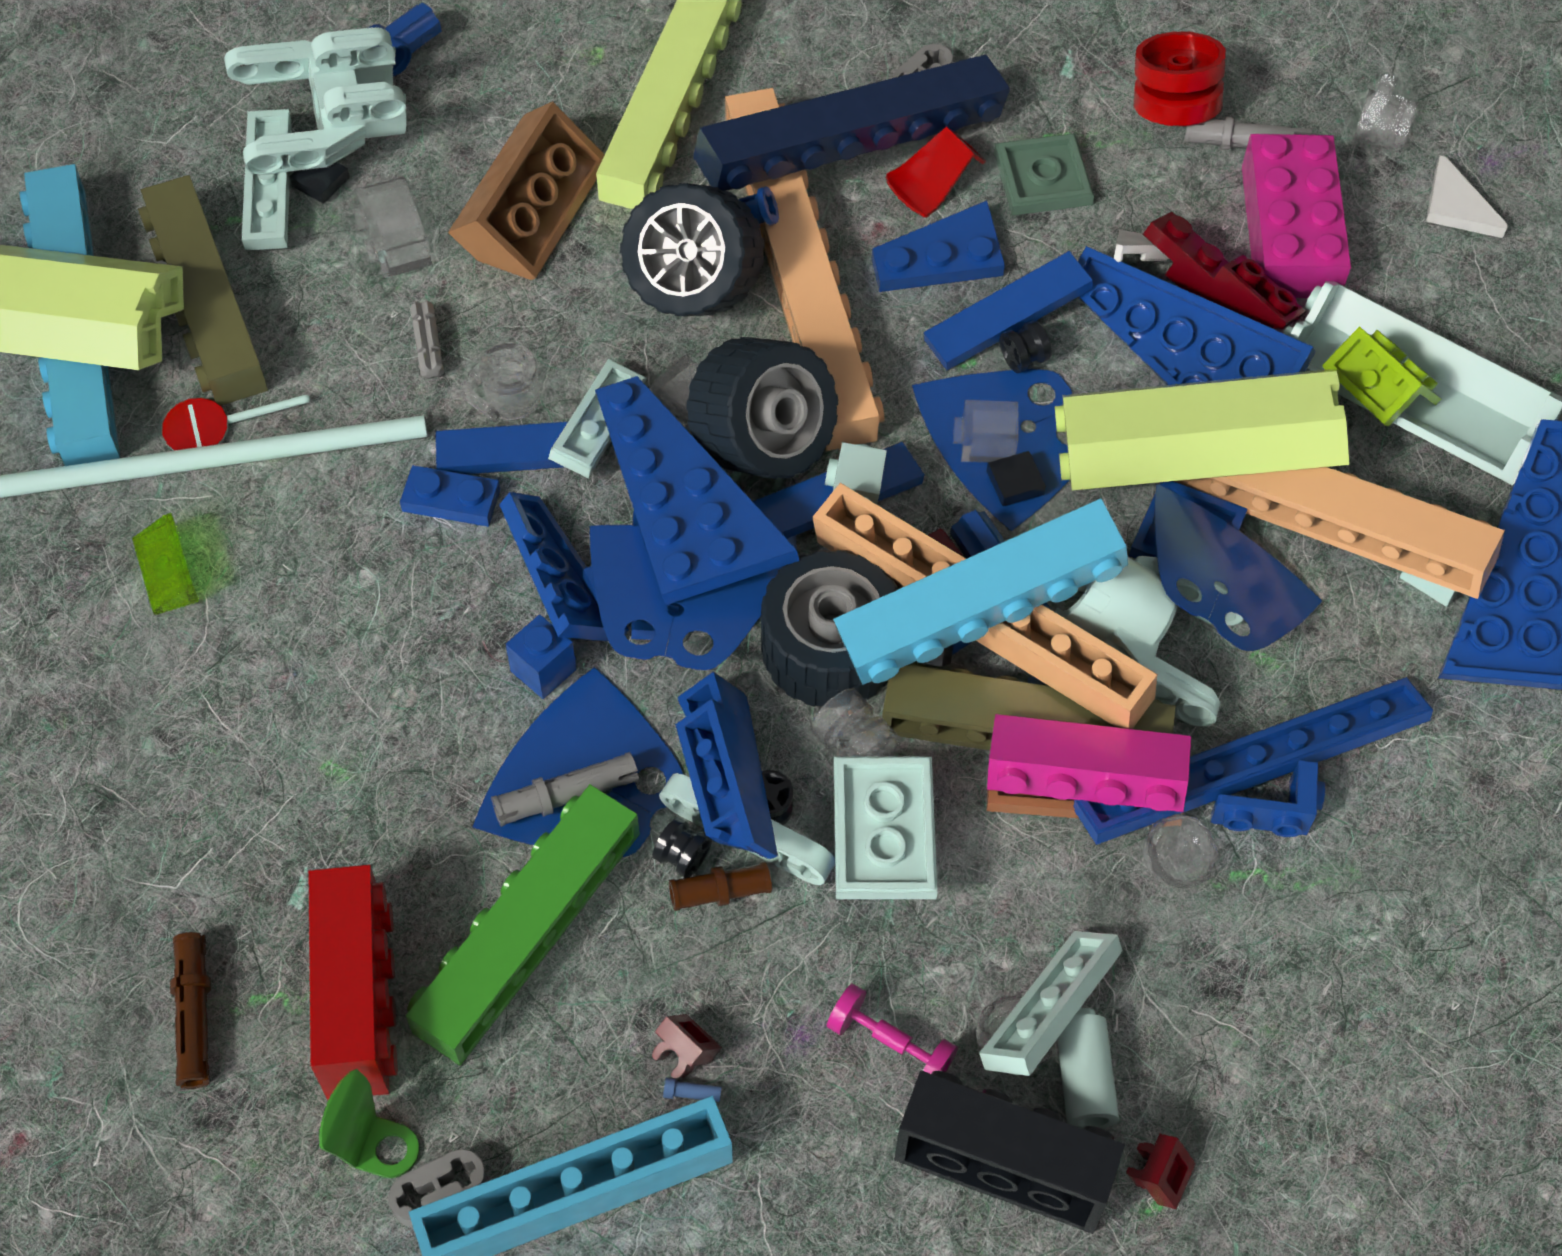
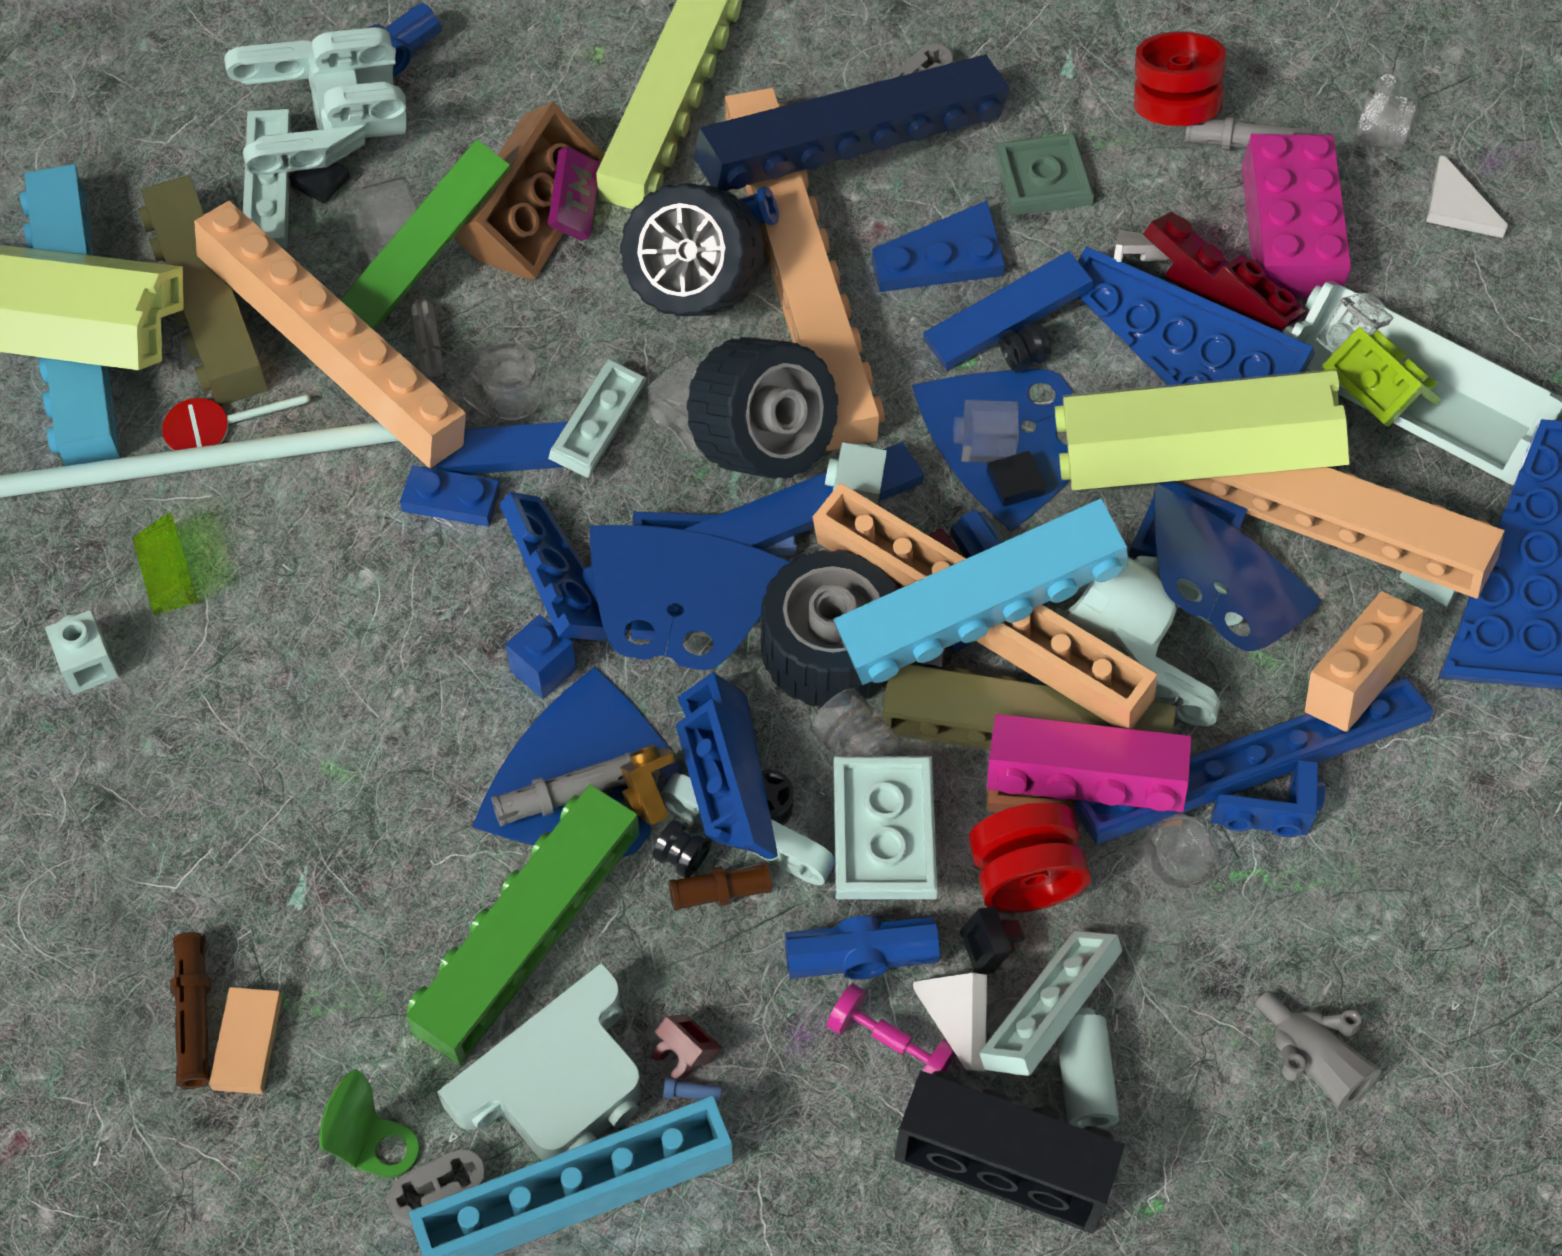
(81, 652): none -> light aqua brick
(246, 1040): none -> light nougat tile
(330, 334): none -> light nougat brick
(350, 978): red brick -> none
(426, 234): none -> bright green tile
(555, 1074): none -> light aqua brick
(574, 194): none -> magenta tile
(642, 791): none -> pearl gold bracket
(687, 507): blue wing -> none
(862, 947): none -> blue piece
(932, 172): red piece -> none
(960, 1013): none -> white tile
(990, 939): none -> black tile
(1029, 857): none -> red wheel
(1165, 1171): dark red tile -> none
(1314, 1049): none -> light grey piece
(1350, 313): none -> clear bracket
(1363, 661): none -> light nougat brick

